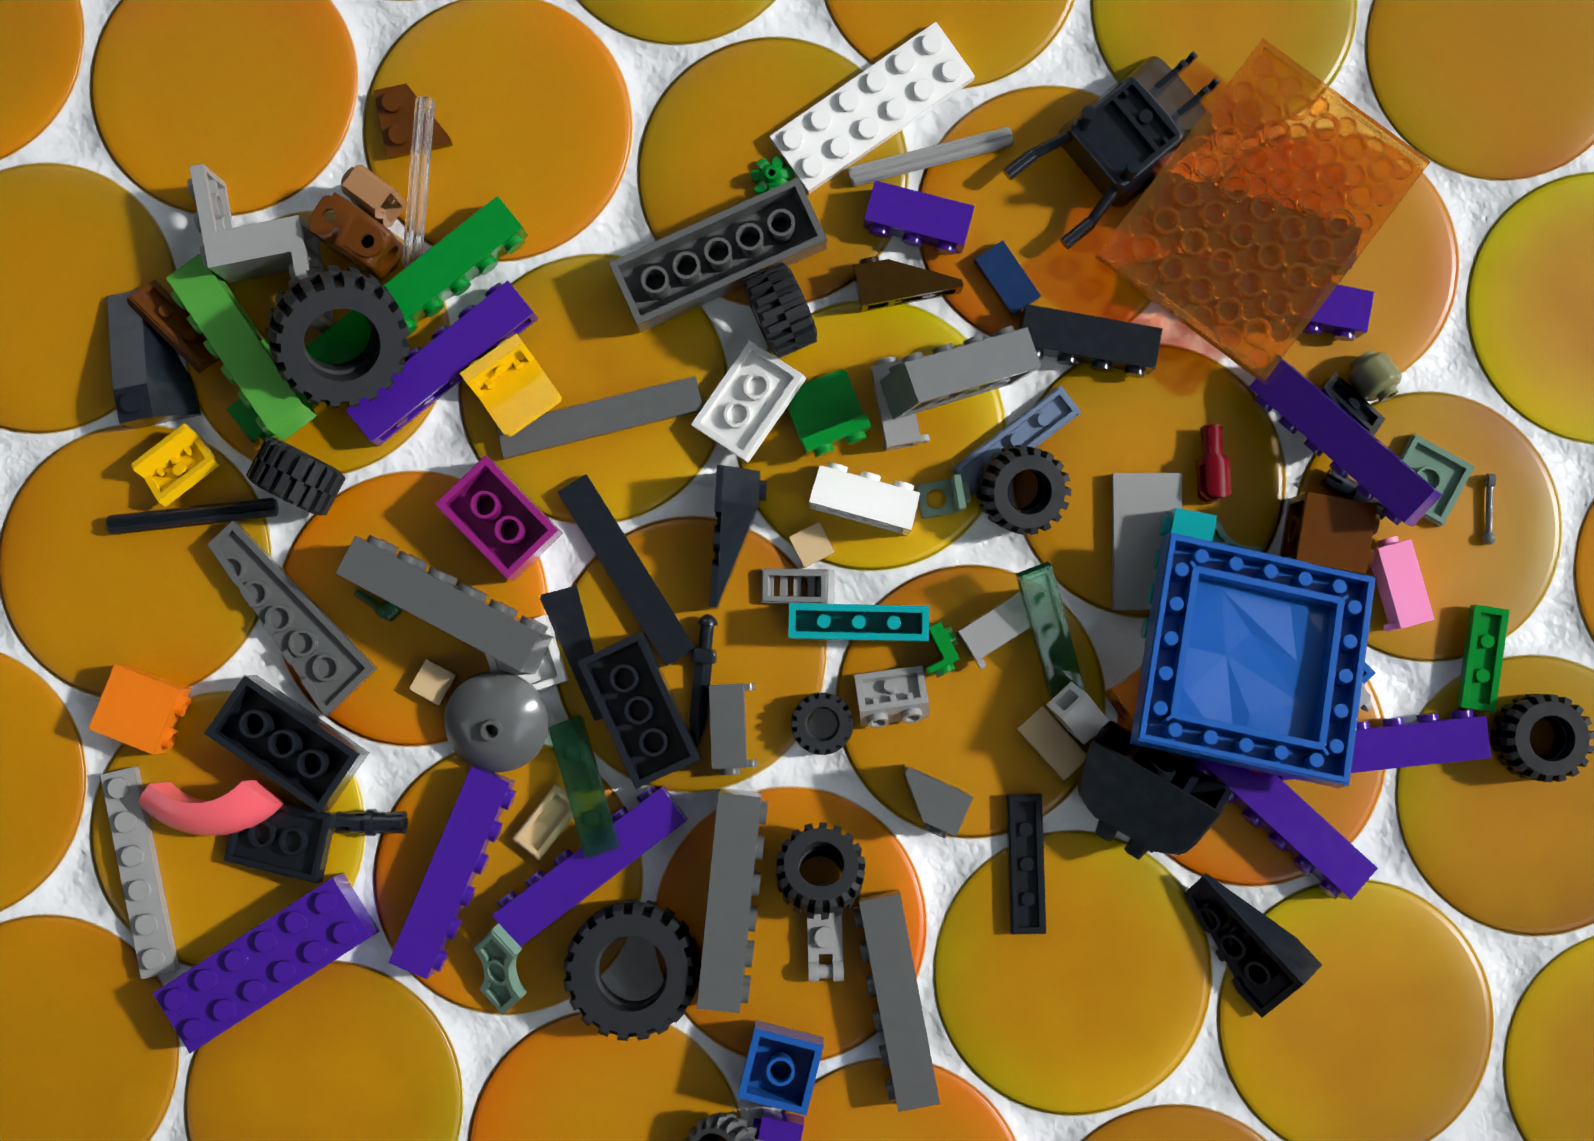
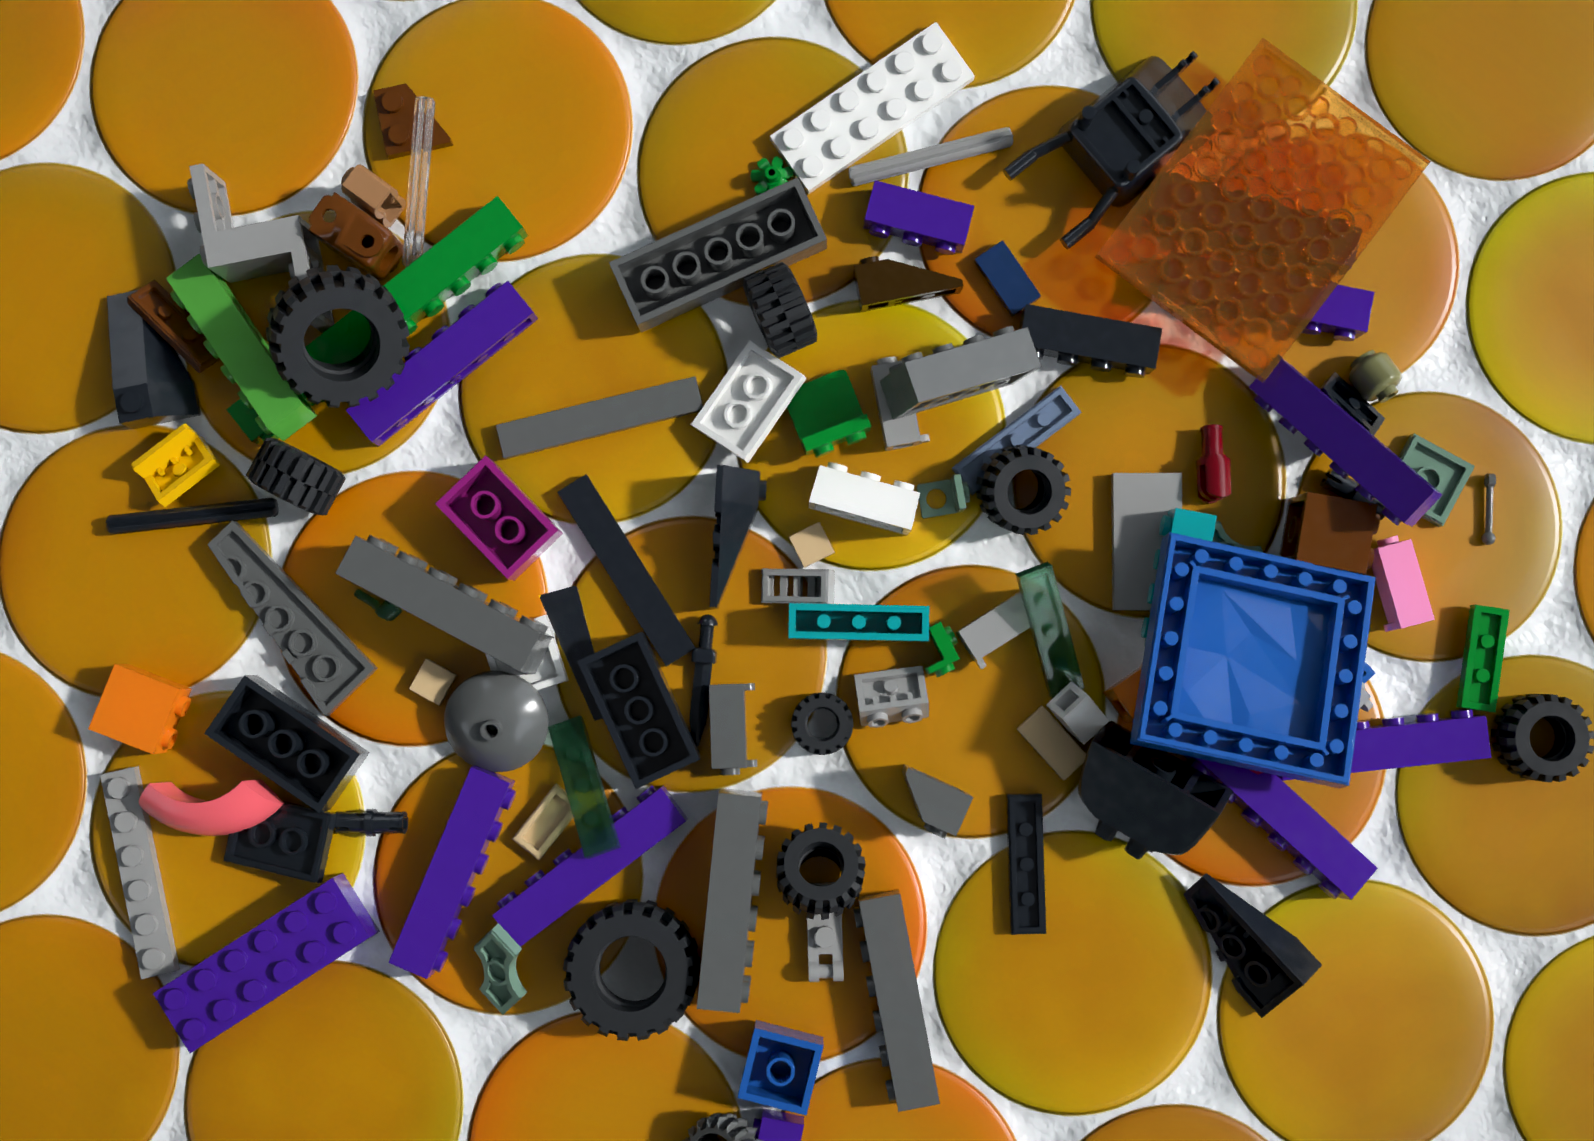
(511, 385): yellow bracket -> none

